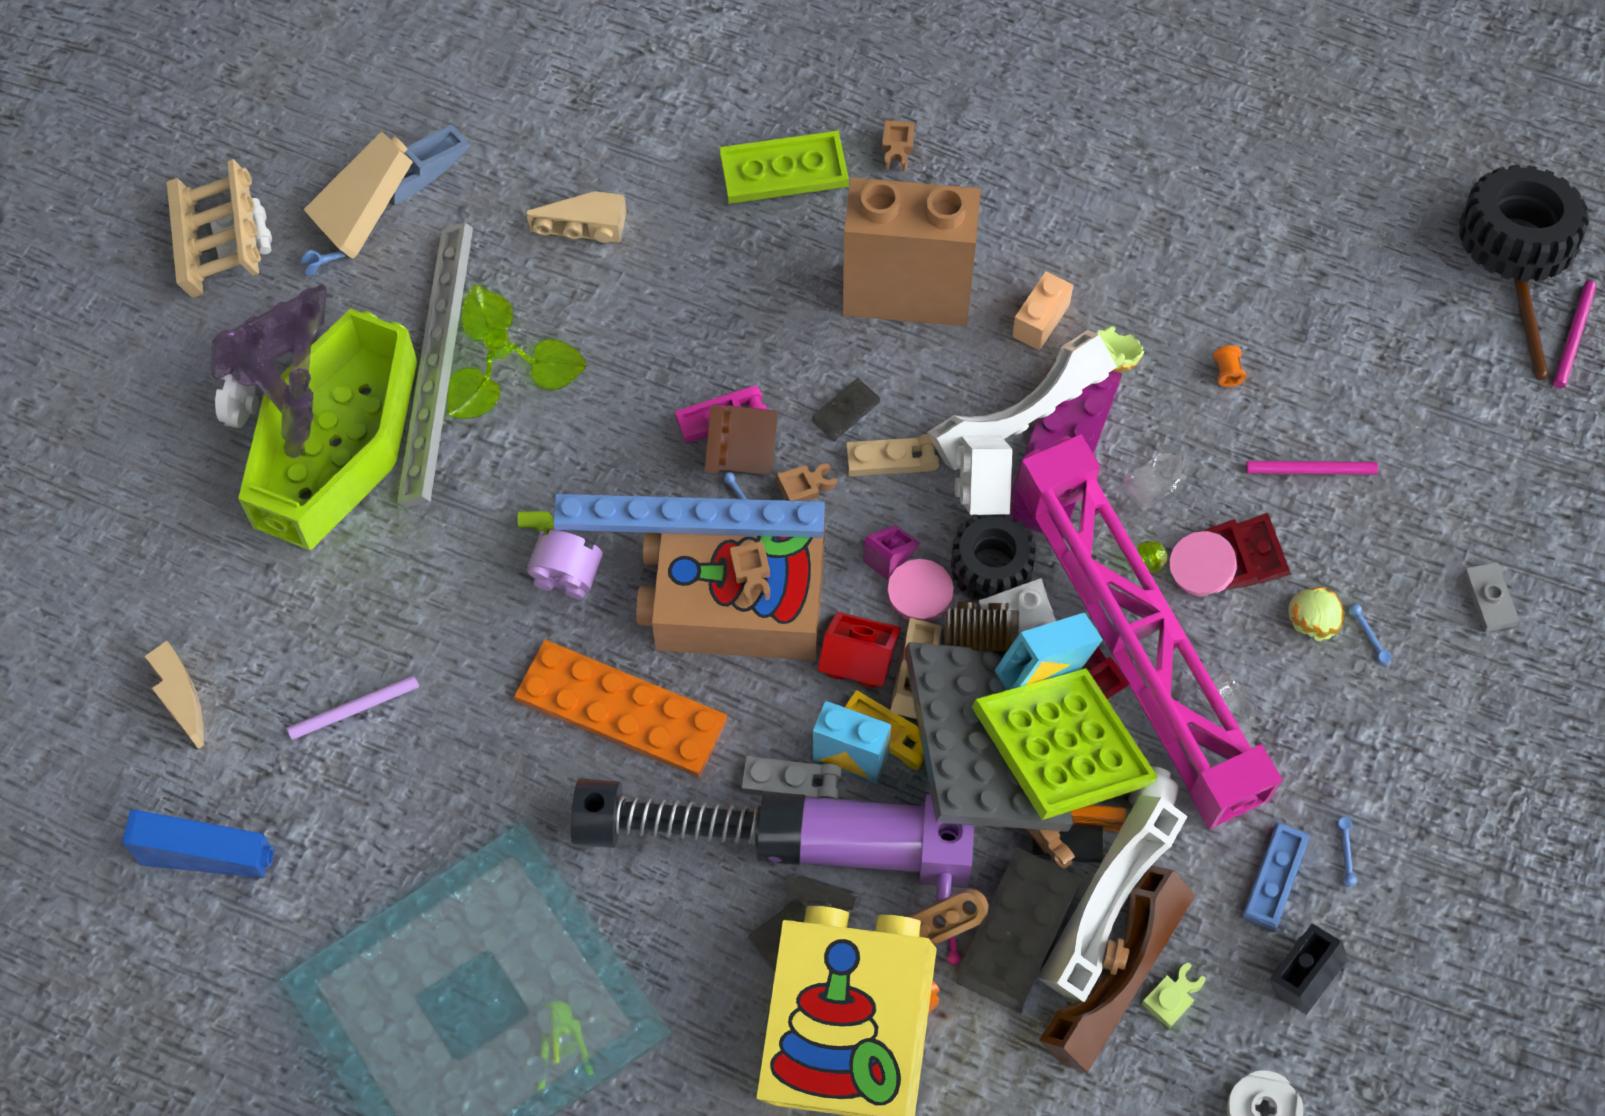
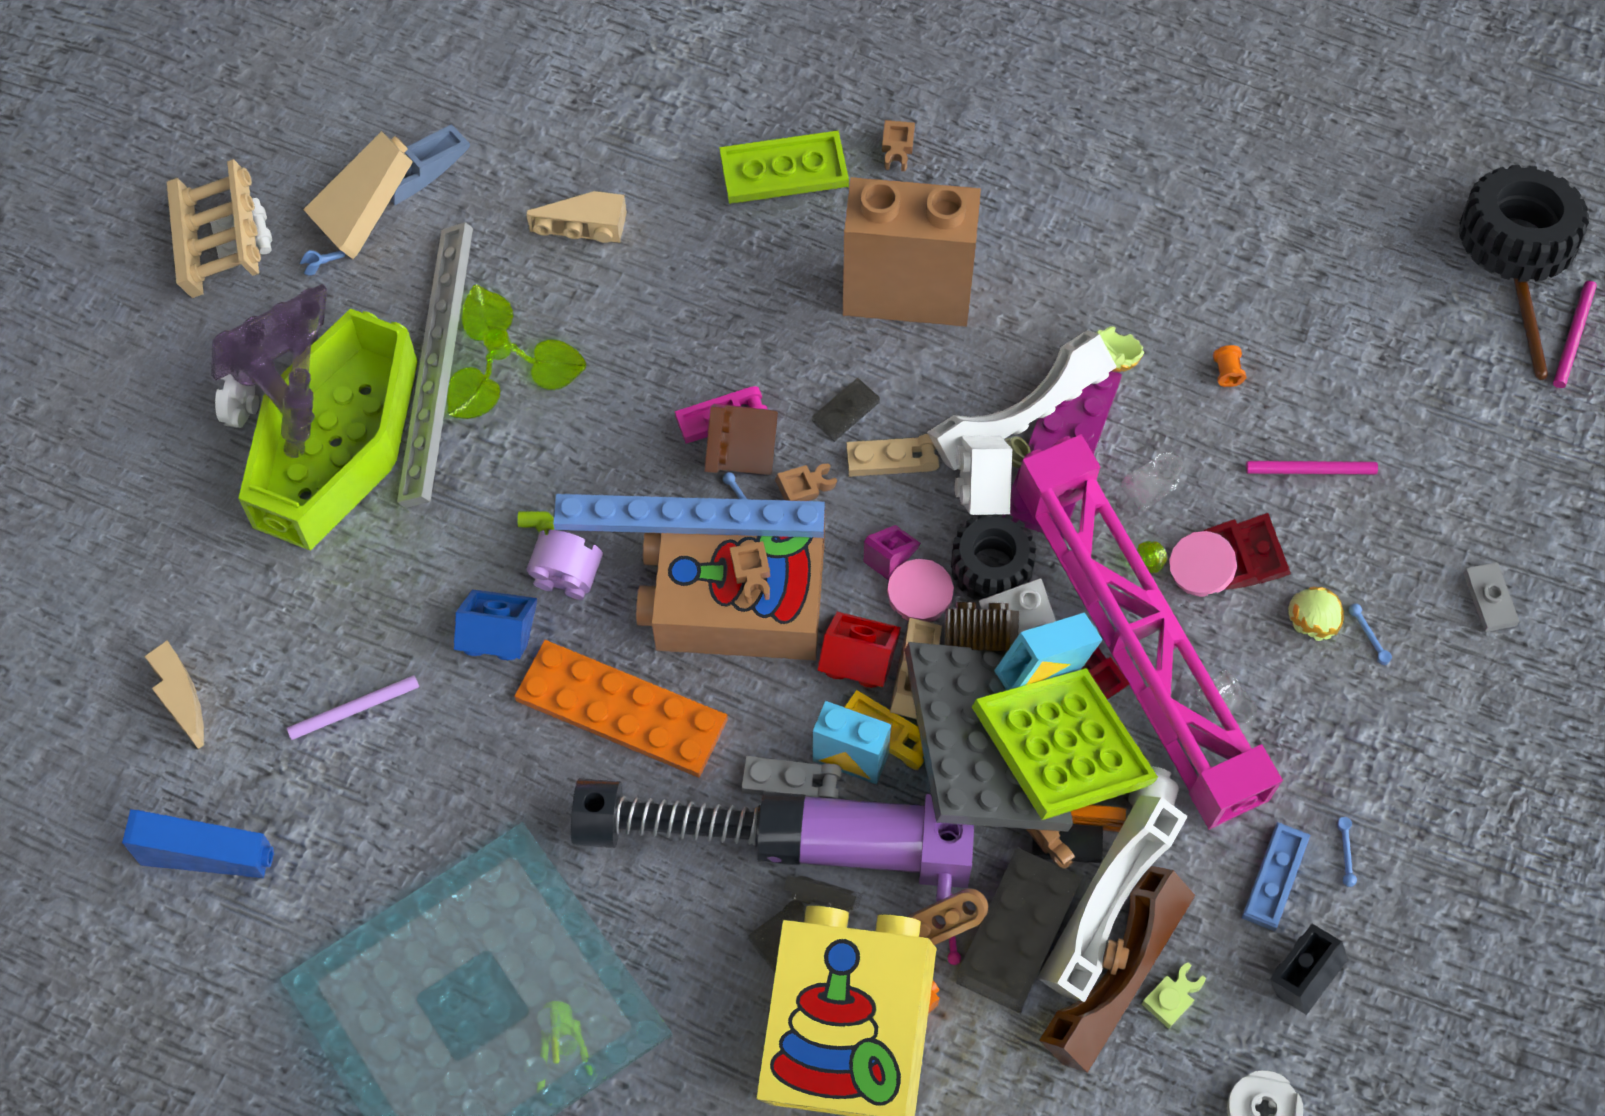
(494, 624): none -> blue slope
(1019, 450): none -> olive plate
(1042, 310): light nougat brick -> none

